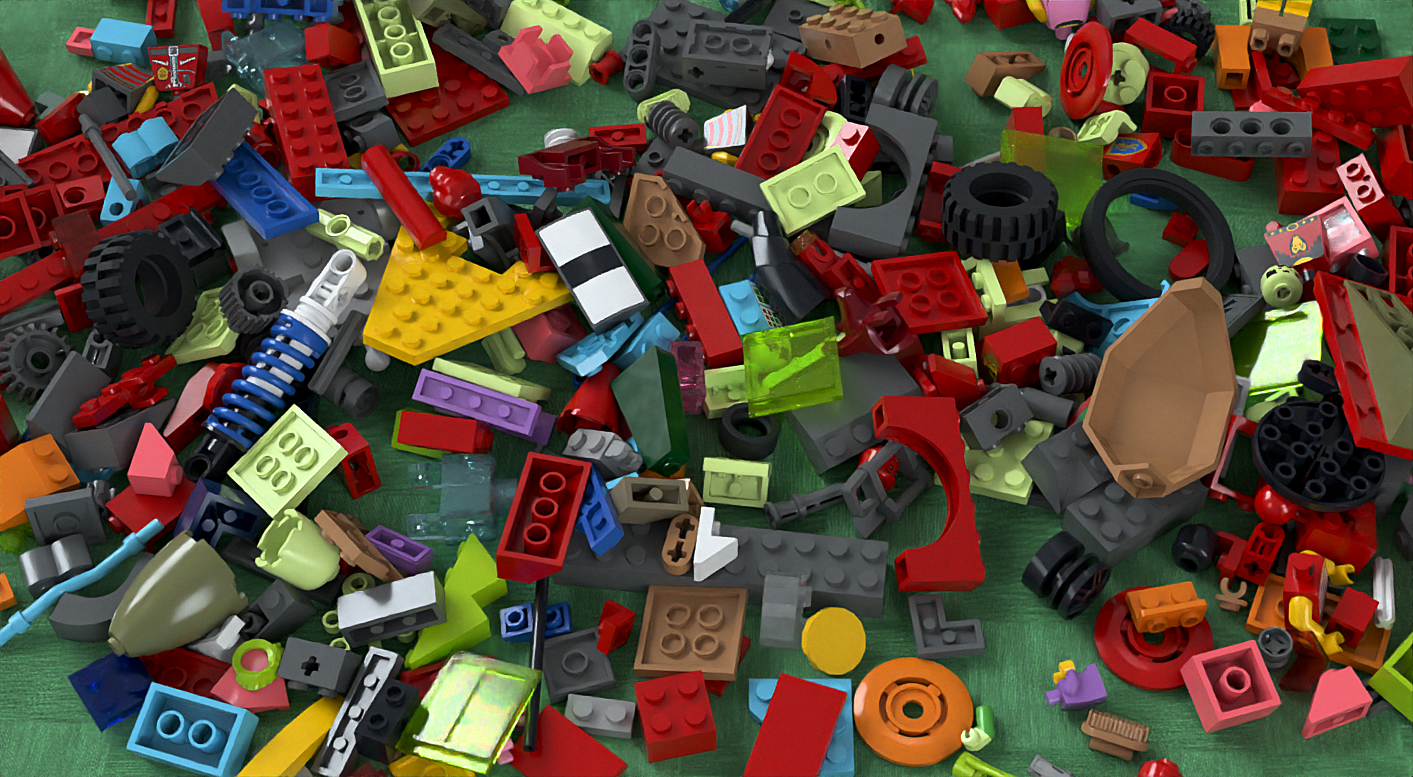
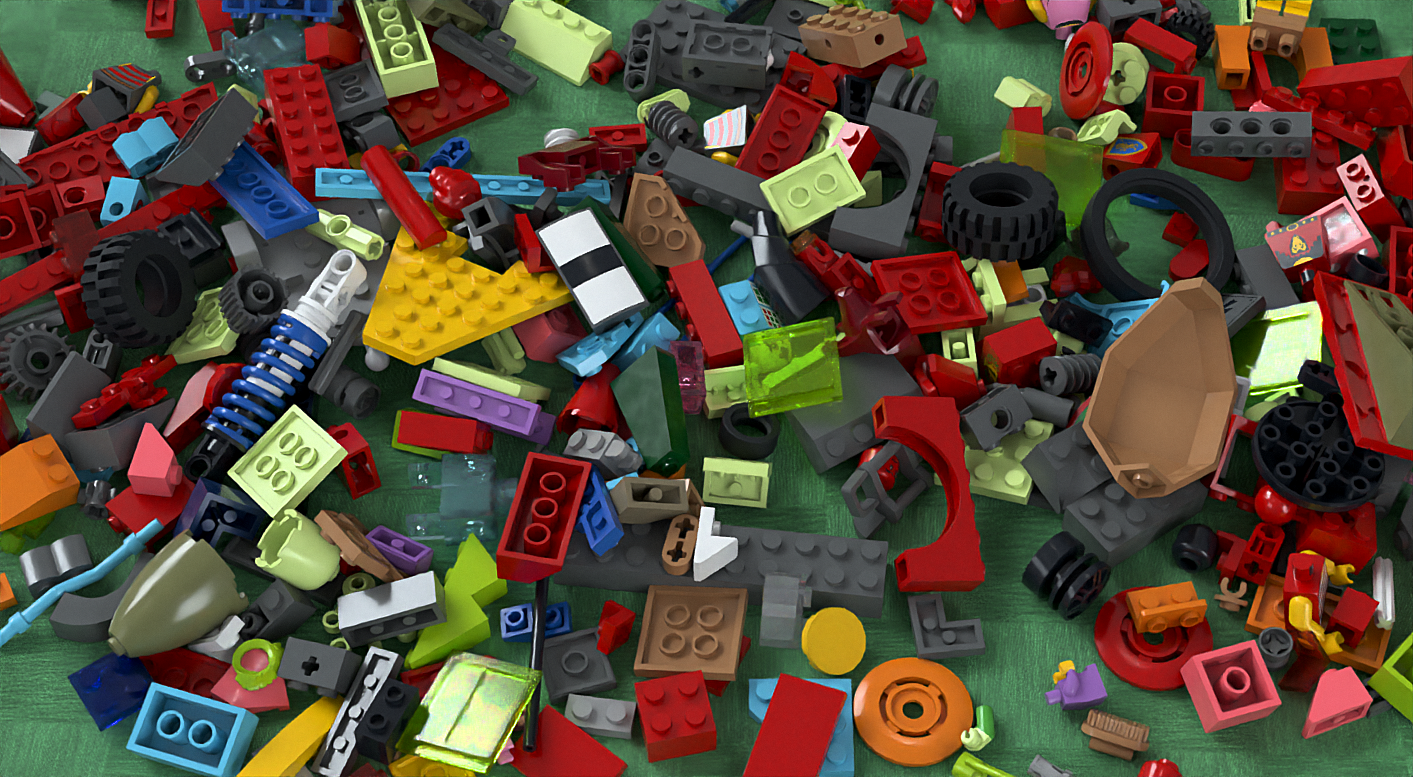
(65, 515): dark grey plate -> none
(80, 43): coral plate -> none
(93, 133): dark grey bar -> none
(123, 42): medium azure brick -> none
(178, 68): torso -> none
(535, 63): coral panel -> none
(711, 226): red brick -> none
(798, 505): dark grey pin -> none
(992, 67): medium nougat slope -> none
(1281, 73): red plate -> none
(1281, 286): yellowish green head -> none

